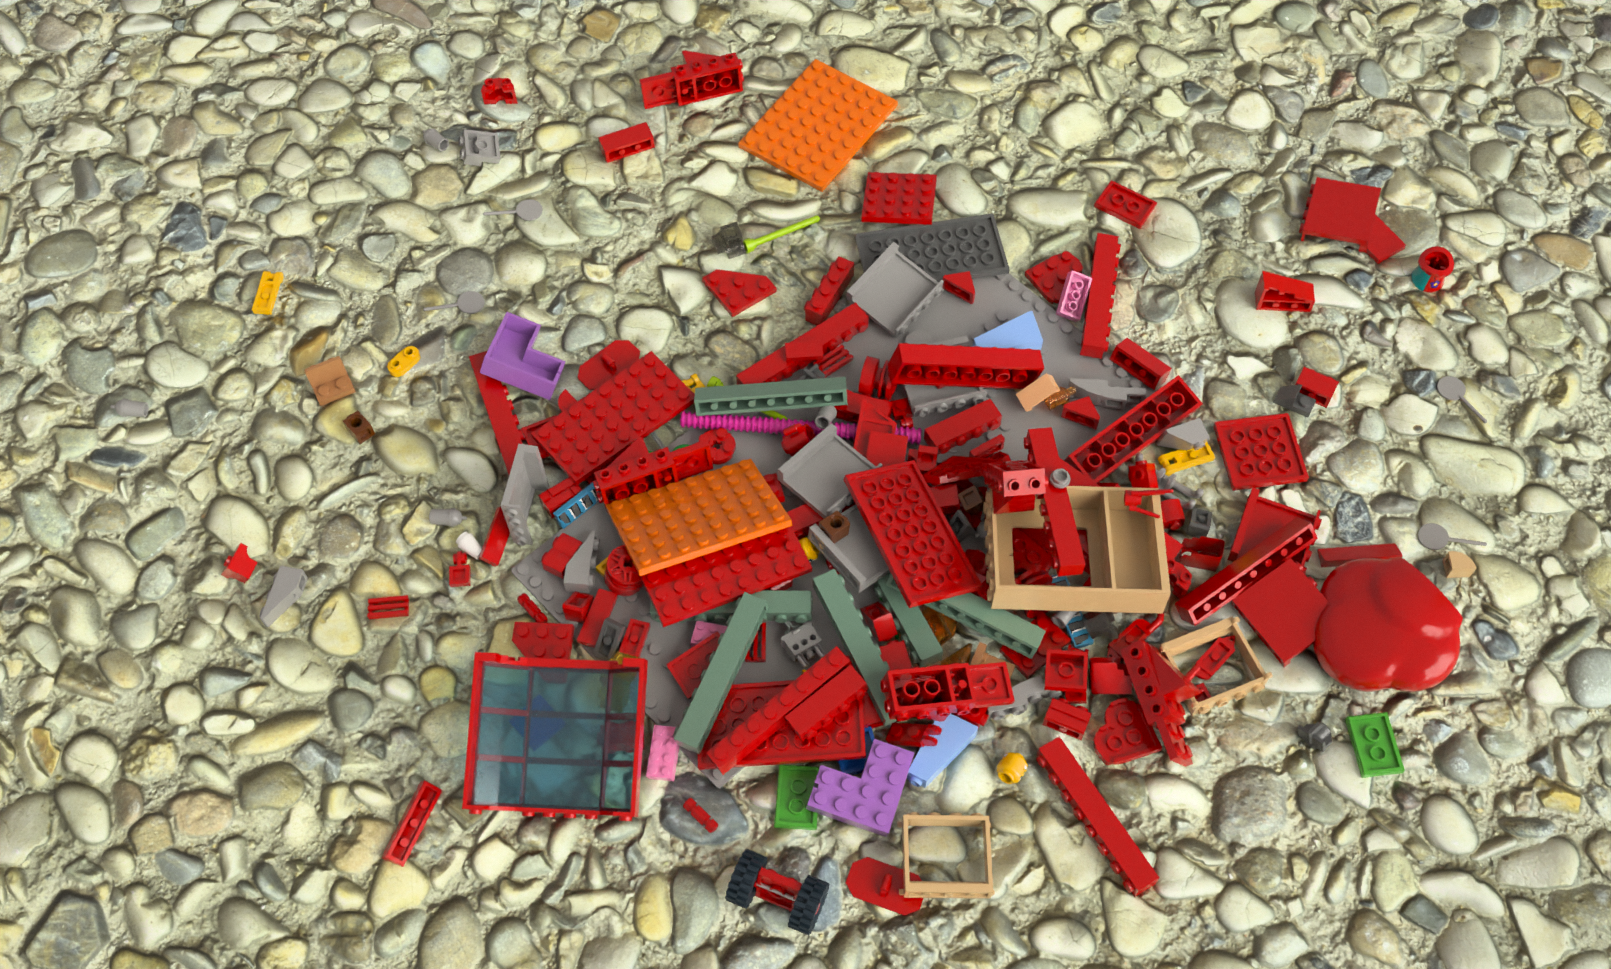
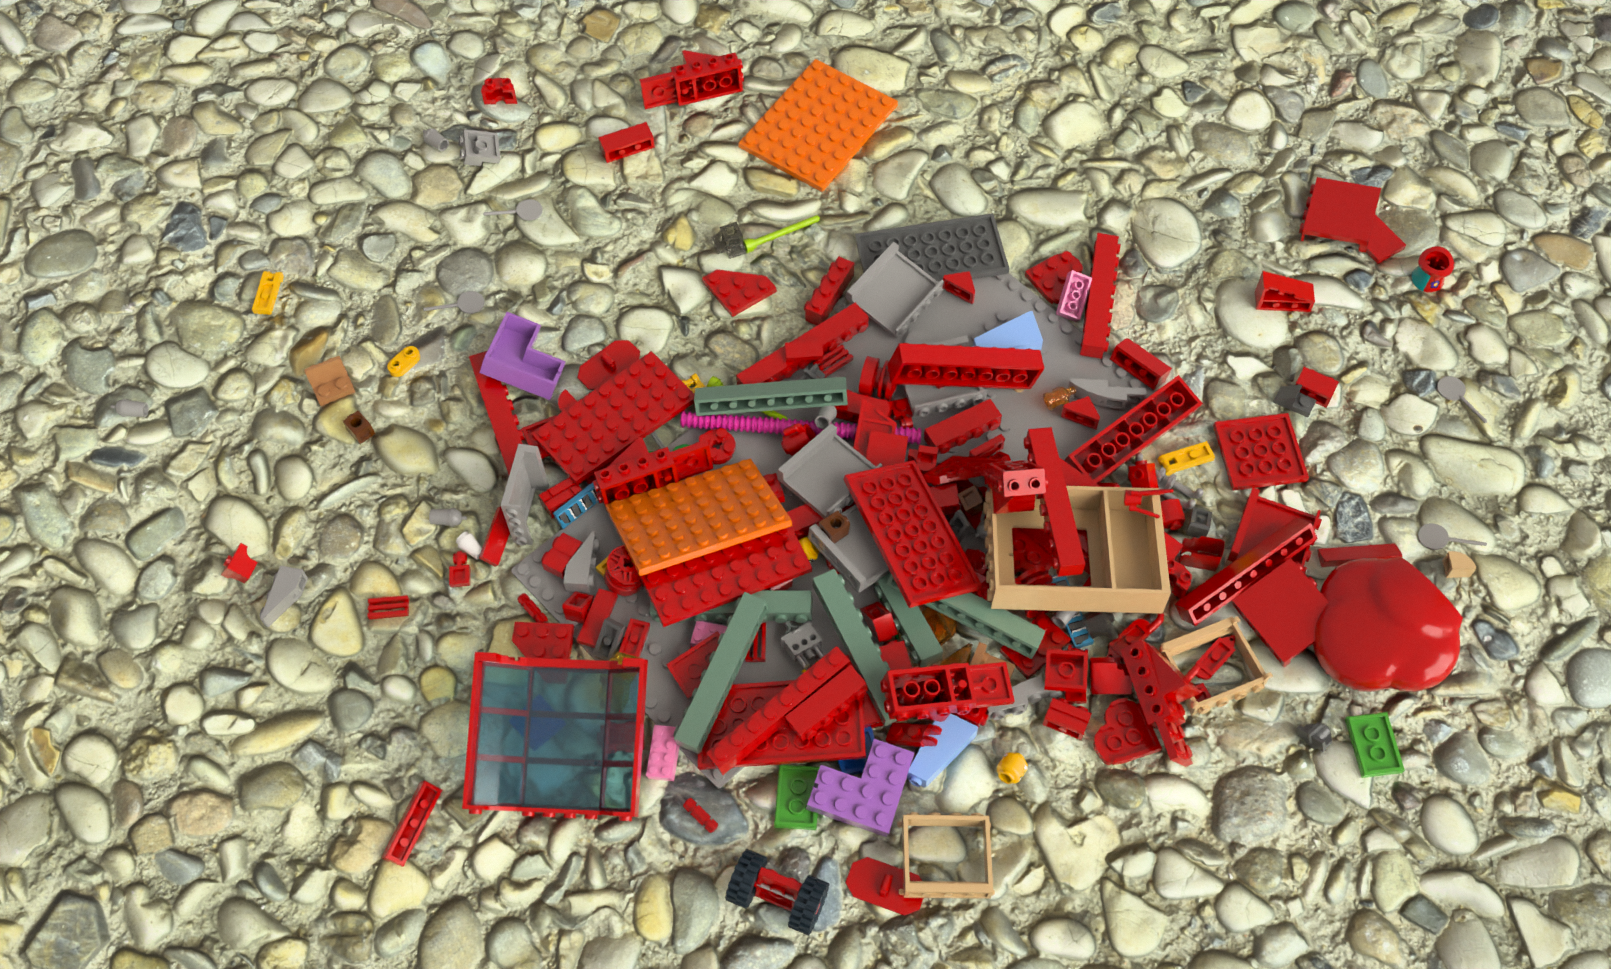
(899, 198): red plate -> none
(1037, 391): light nougat hinge -> none
(1060, 478): light grey plate -> none
(1097, 817): red brick -> none
(1125, 204): red tile -> none
(1185, 436): light grey slope -> none

